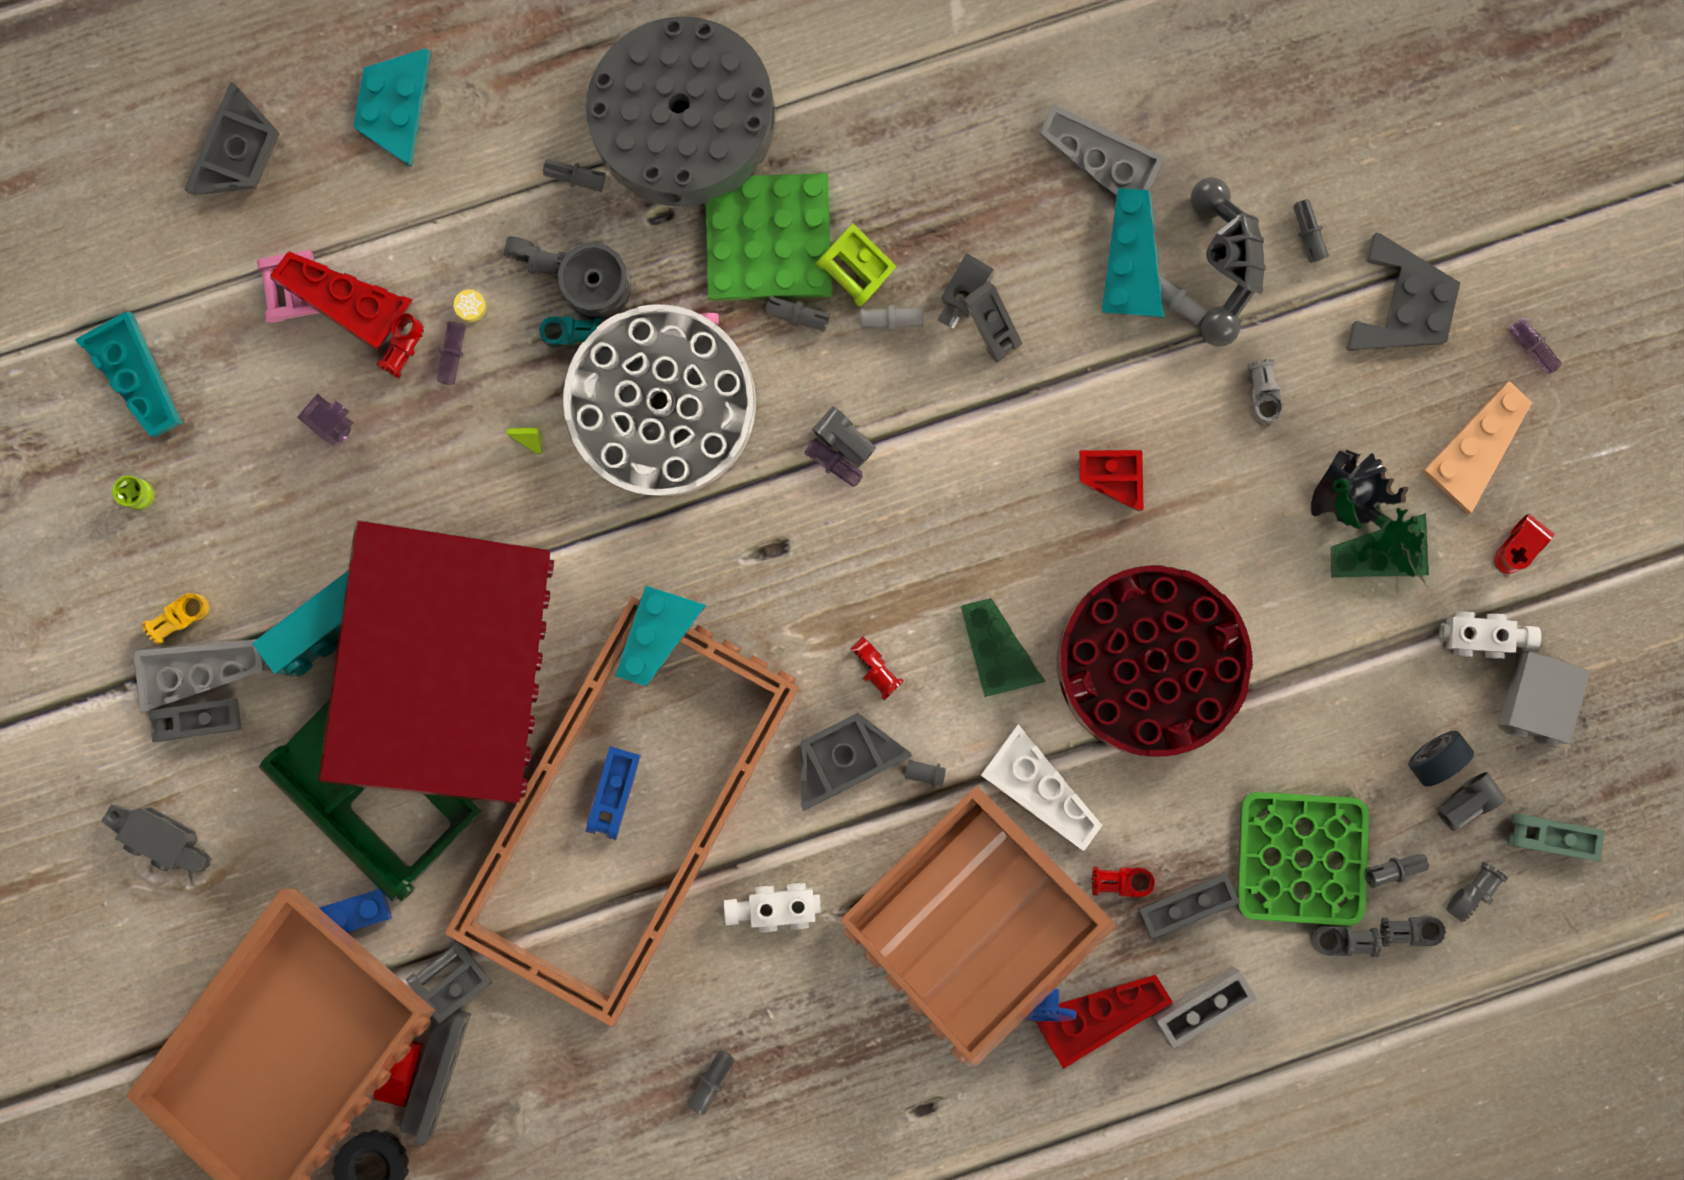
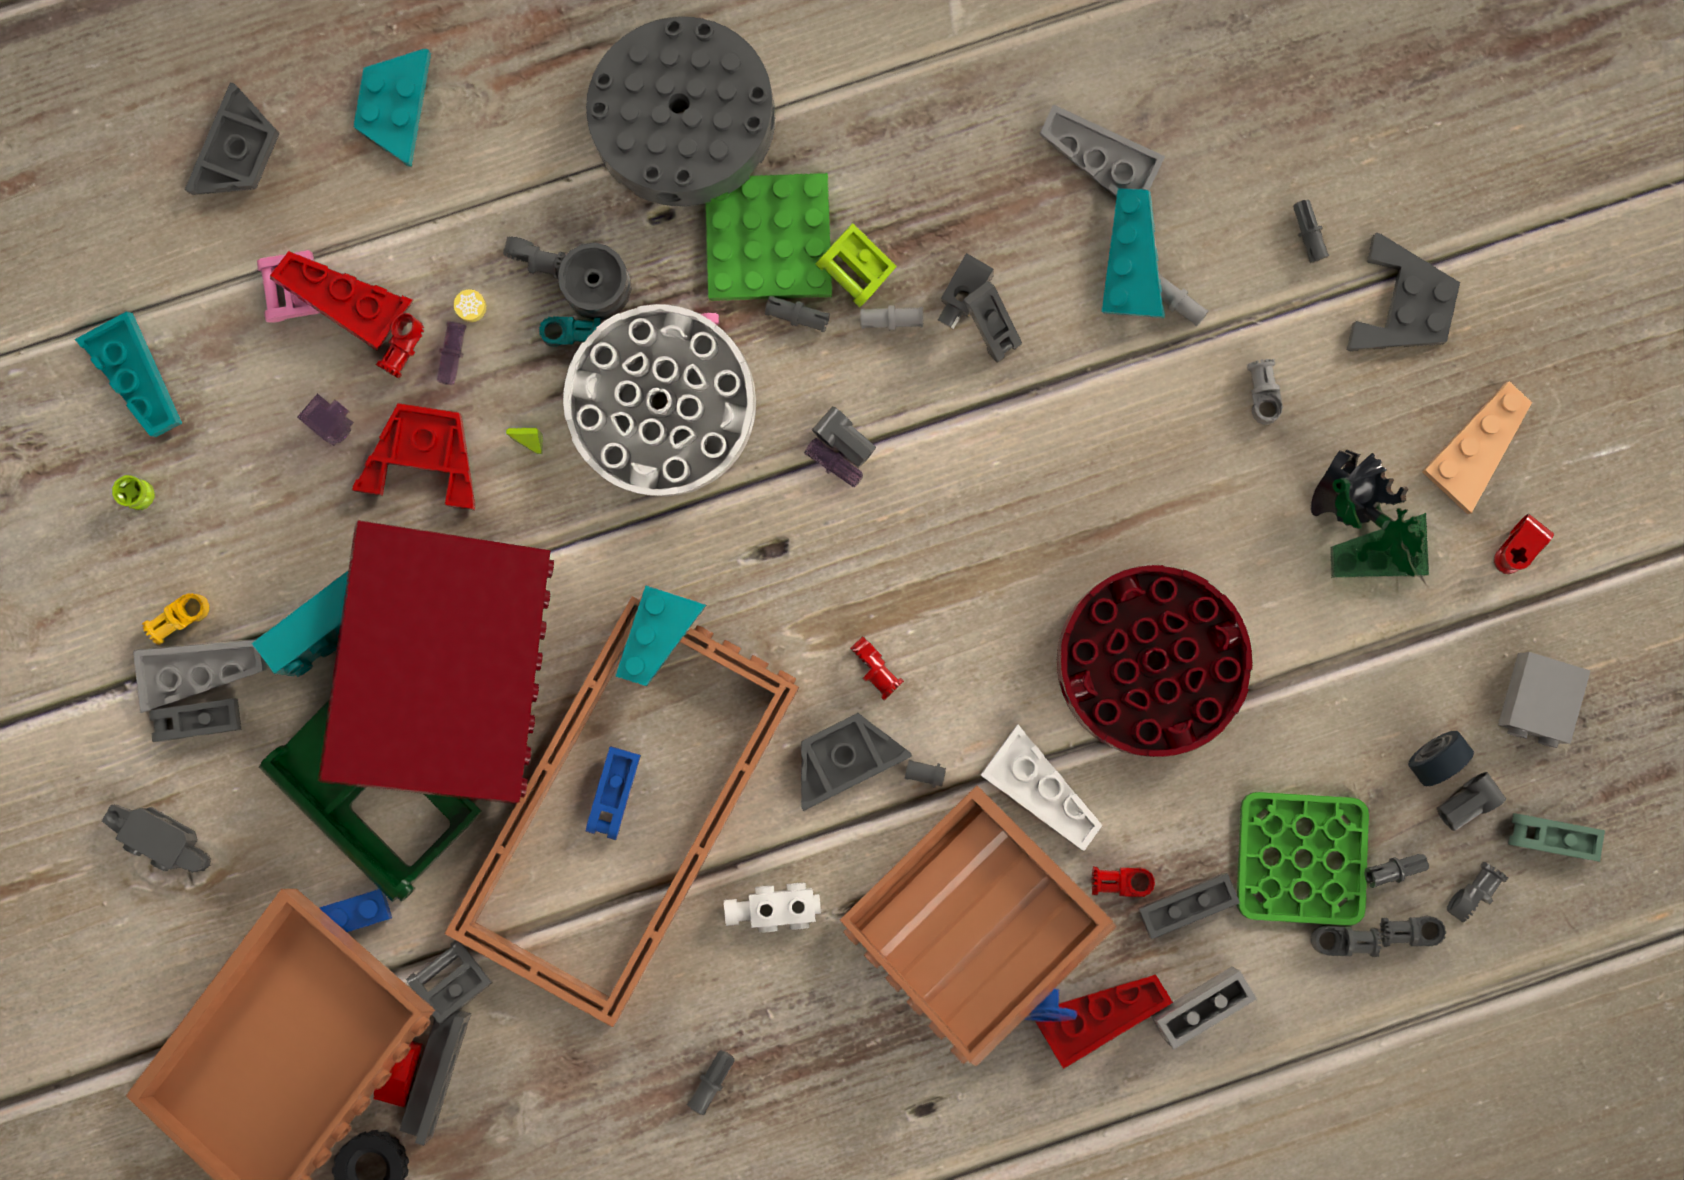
(423, 441): none -> red wing
(575, 175): dark grey axle -> none
(996, 651): clear green wing -> none
(1114, 474): red wing -> none
(1234, 253): dark grey piece -> none
(1484, 635): white brick -> none
(1535, 345): axle -> none

